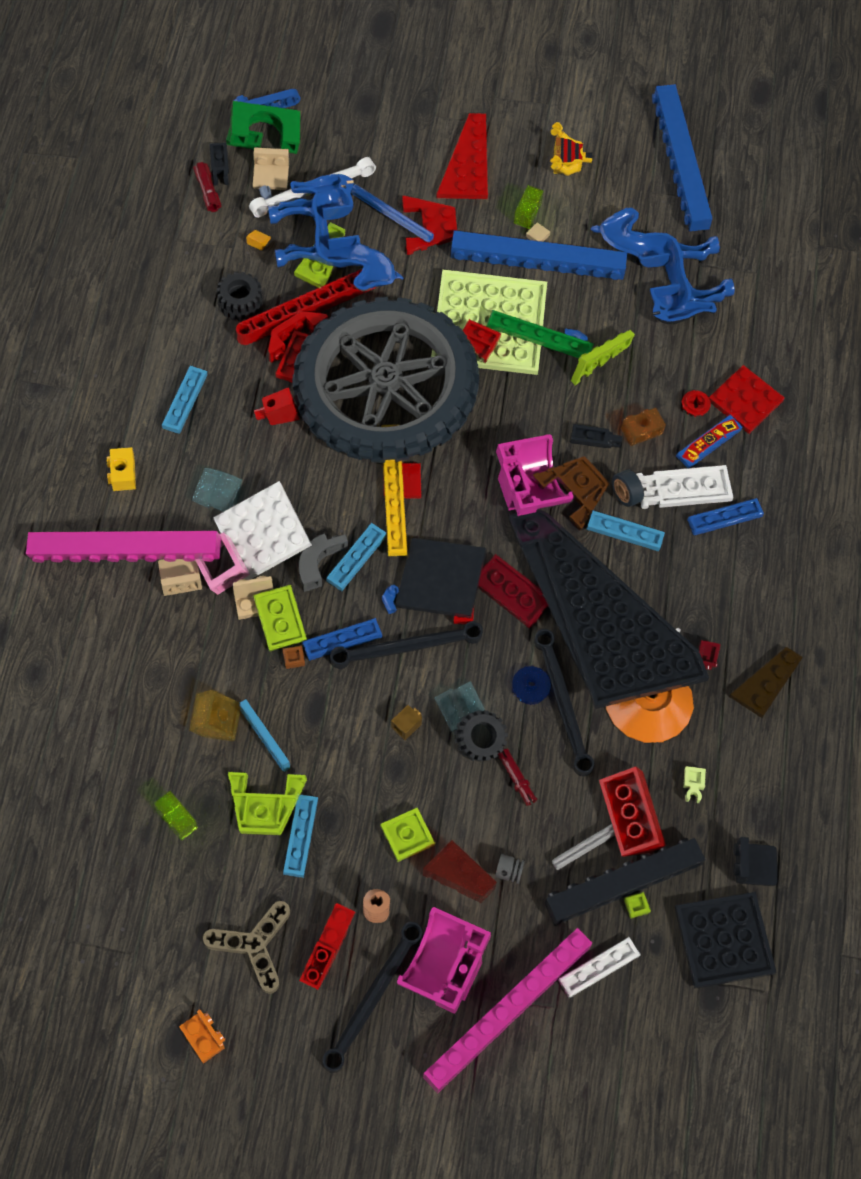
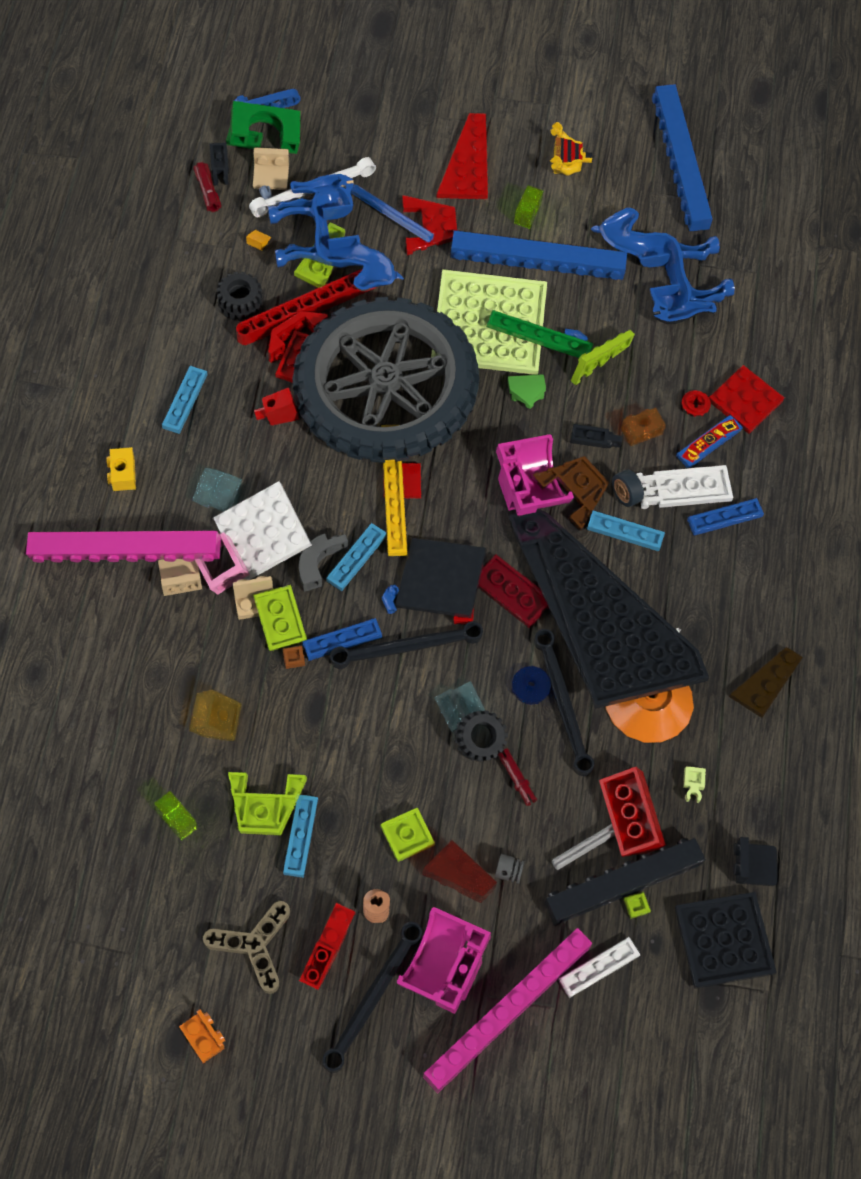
(264, 735): dark azure tile -> none
(406, 722): pearl gold brick -> none
(482, 339): red wing -> none
(527, 388): none -> bright green slope
(538, 233): tan tile -> none
(709, 652): dark red bracket -> none

